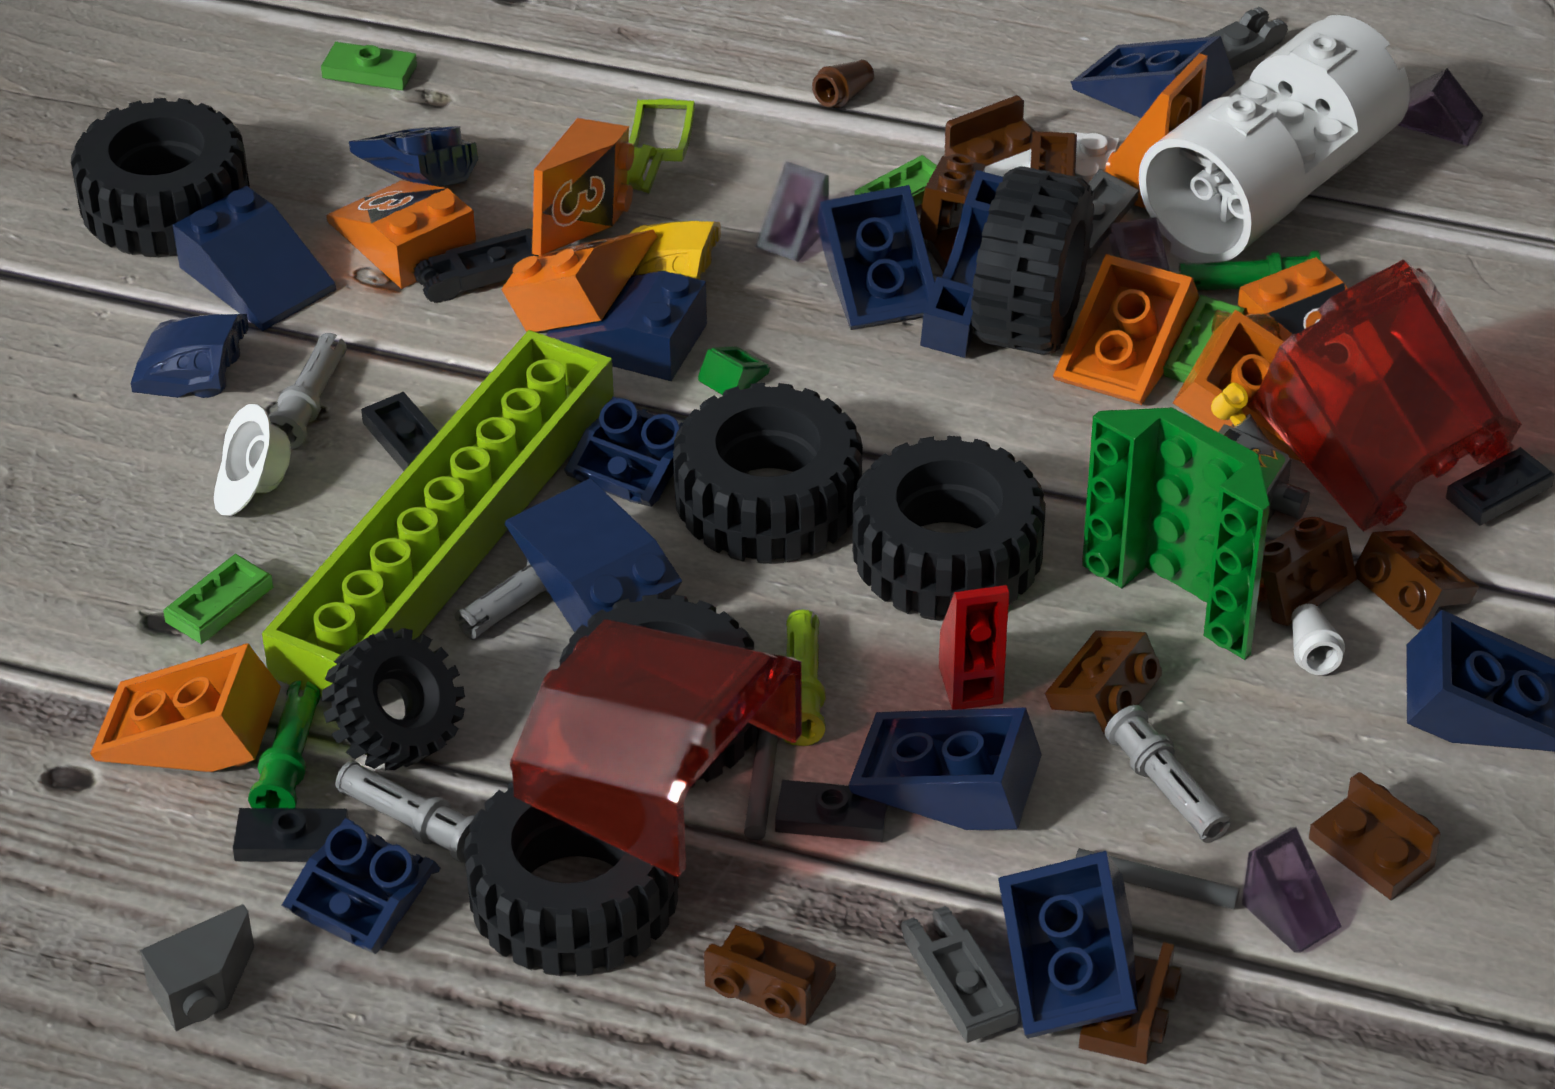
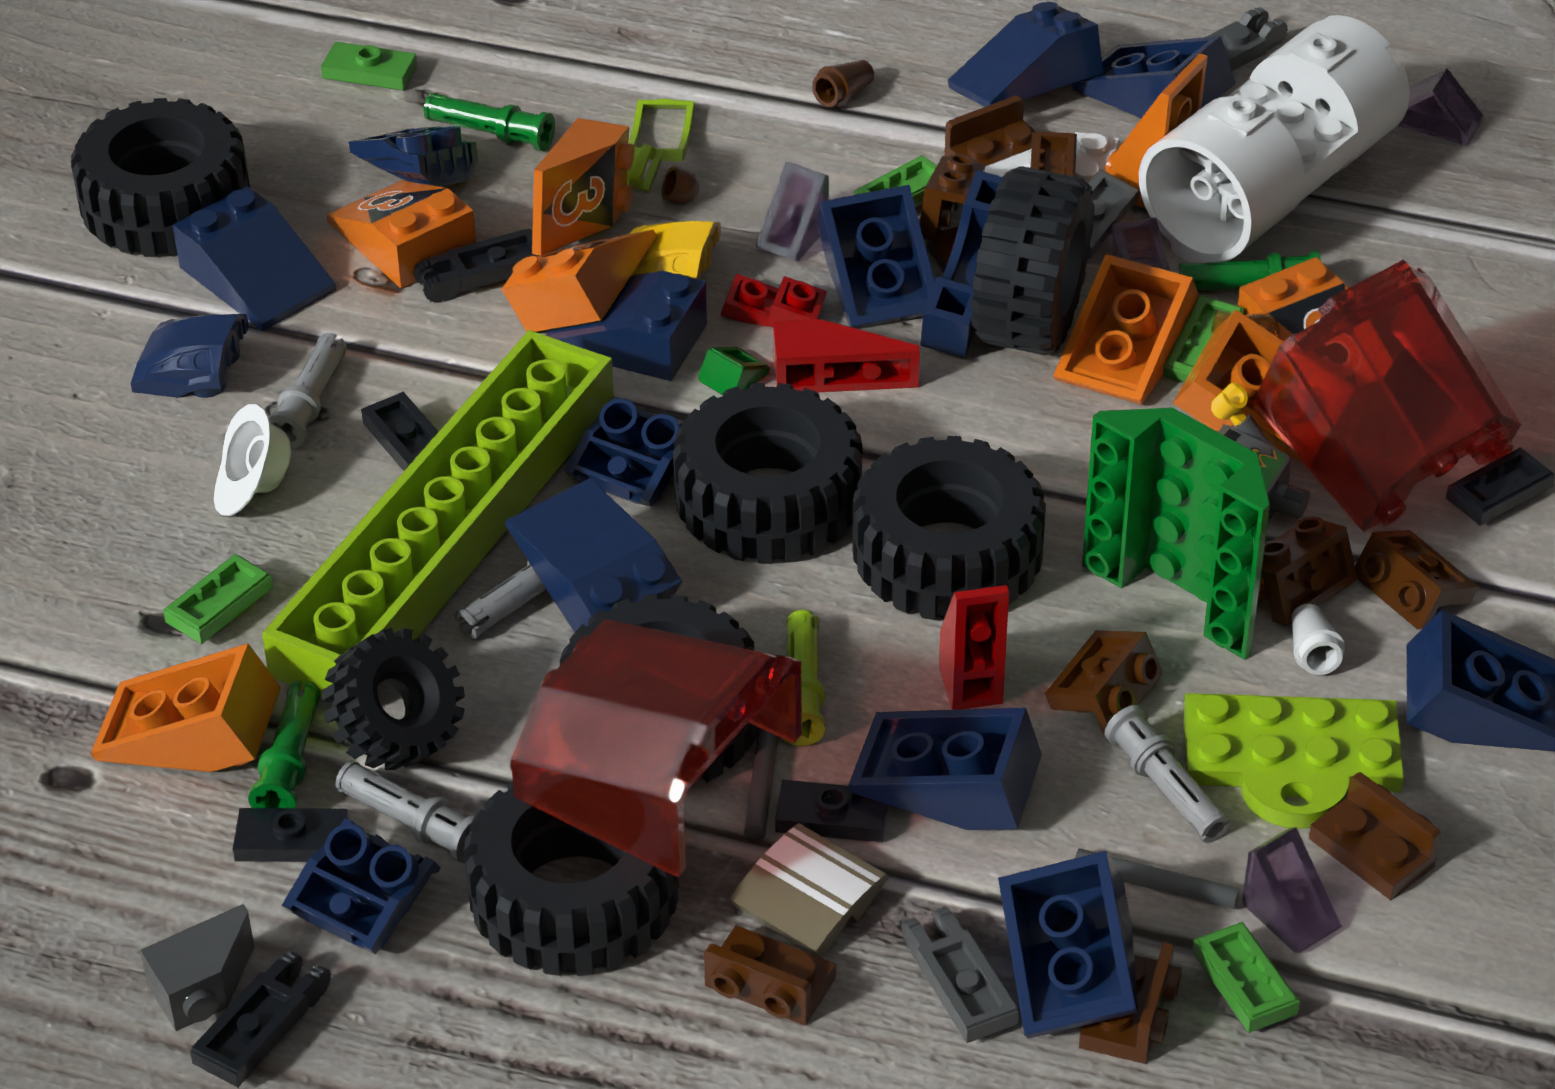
(259, 1019): none -> black hinge
(506, 123): none -> green pin
(679, 186): none -> reddish brown hinge
(762, 303): none -> red slope
(807, 889): none -> dark tan slope
(841, 358): none -> red slope
(1032, 56): none -> dark blue slope
(1245, 977): none -> bright green plate
(1291, 749): none -> lime plate

